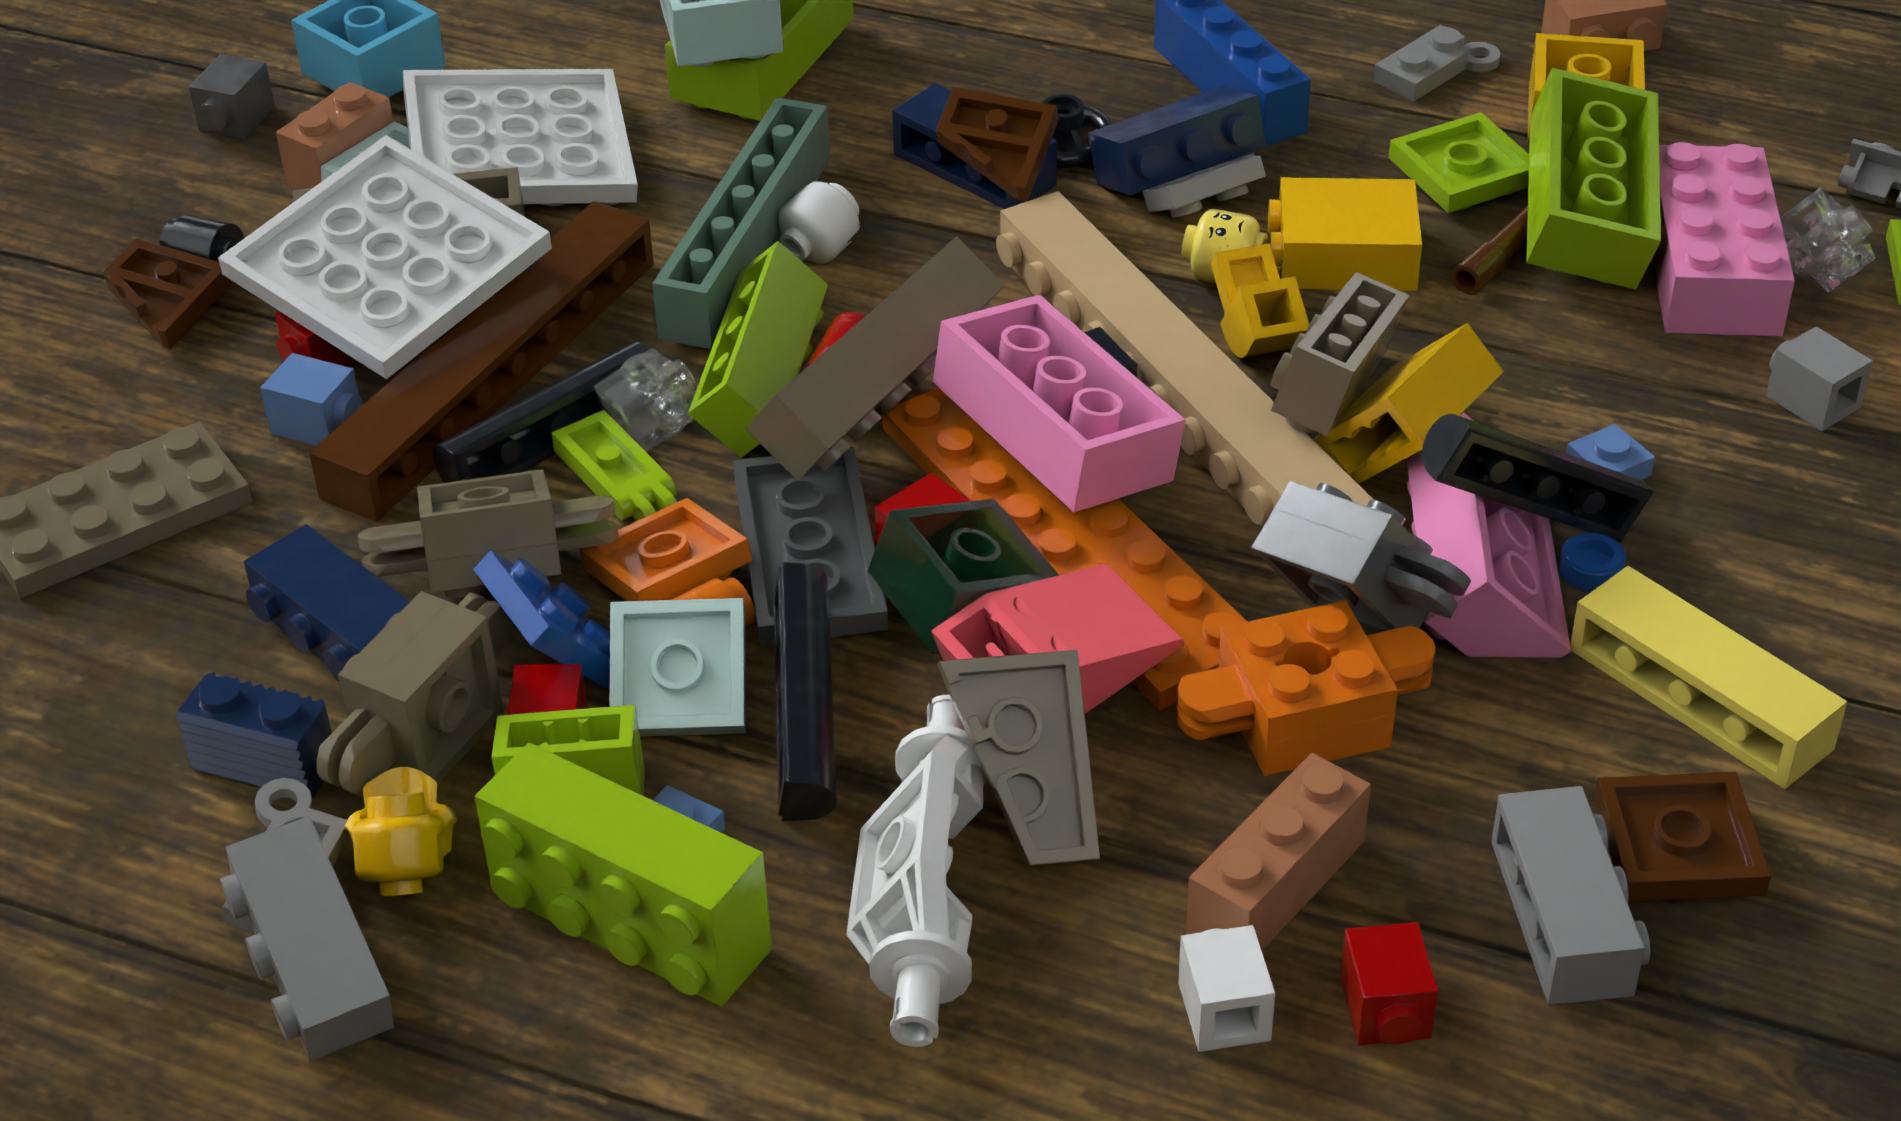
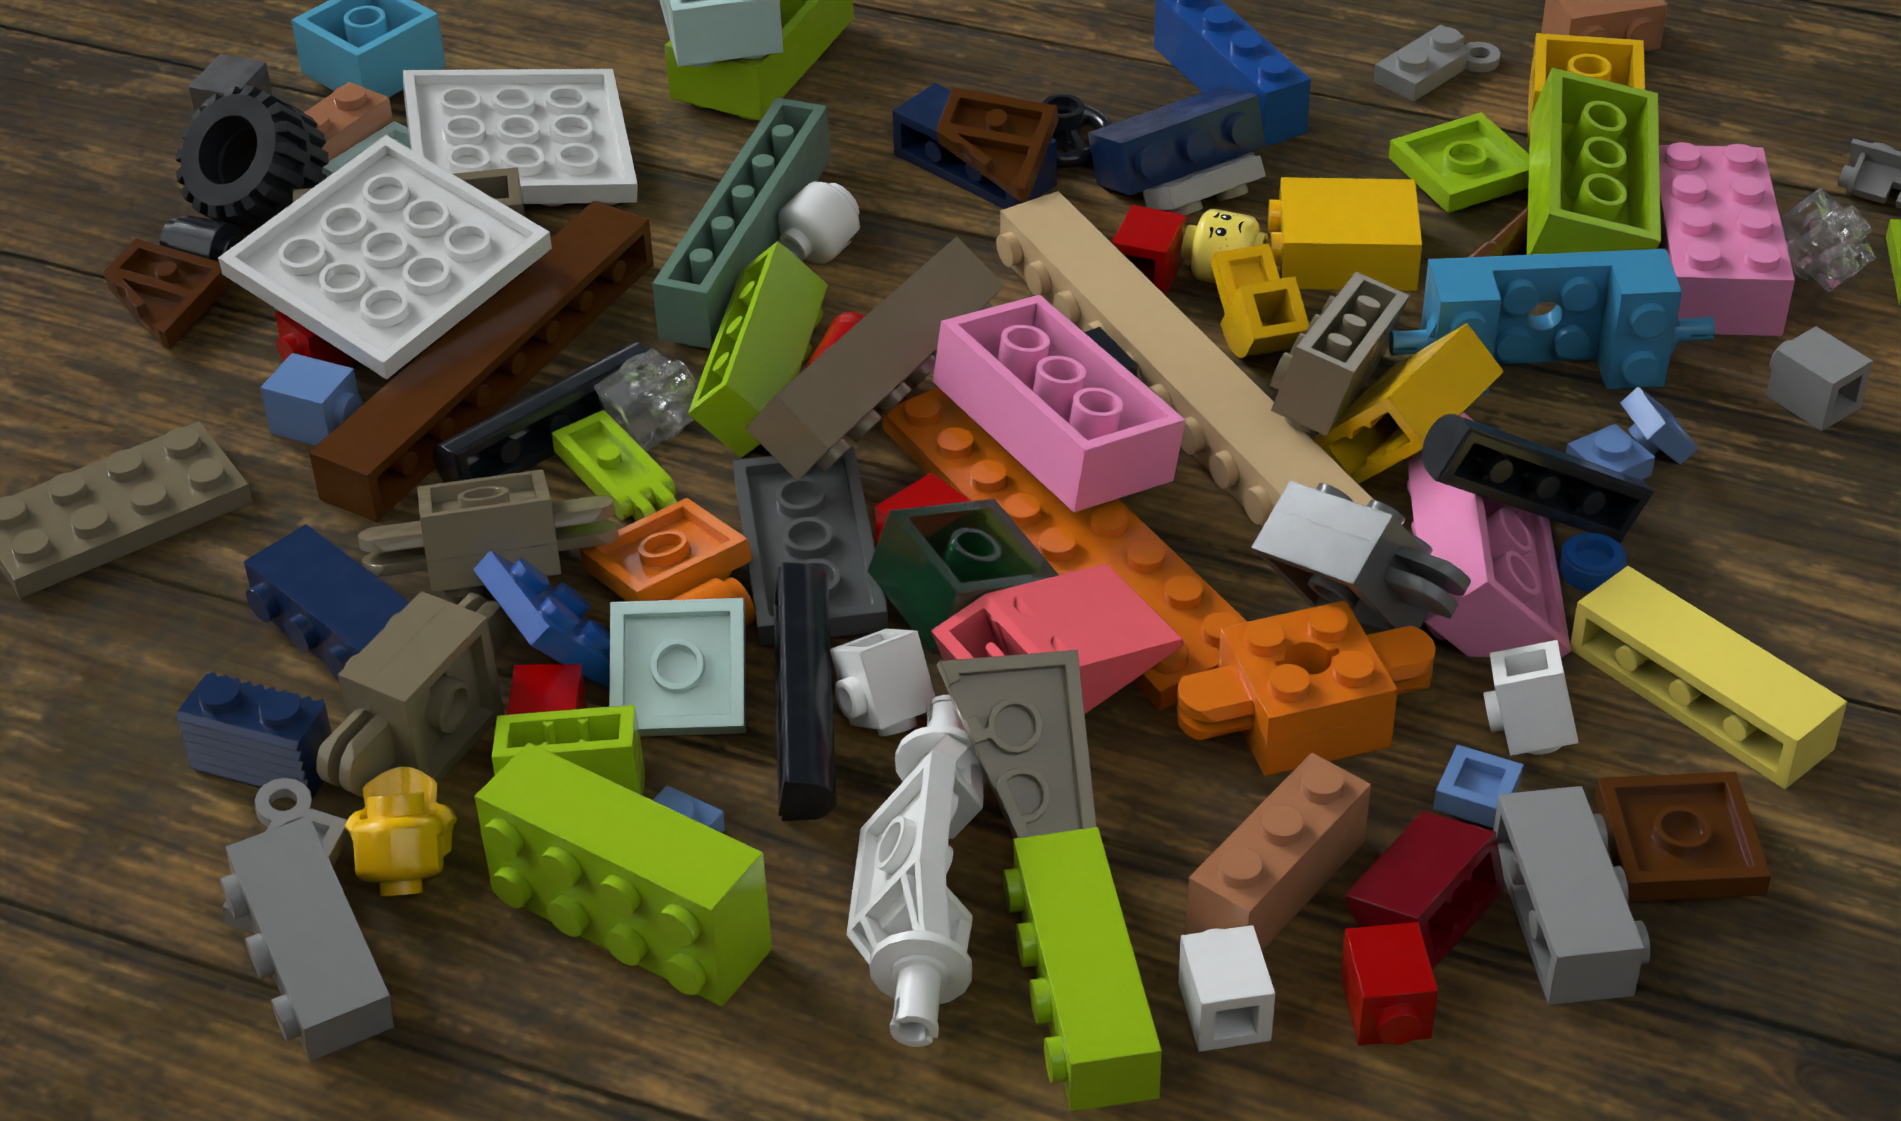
(225, 142): none -> black tyre
(883, 680): none -> white brick
(1084, 970): none -> lime brick
(1153, 243): none -> red brick
(1434, 876): none -> dark red brick
(1474, 783): none -> medium blue plate
(1531, 699): none -> white brick
(1607, 310): none -> dark azure brick
(1657, 427): none -> medium blue plate

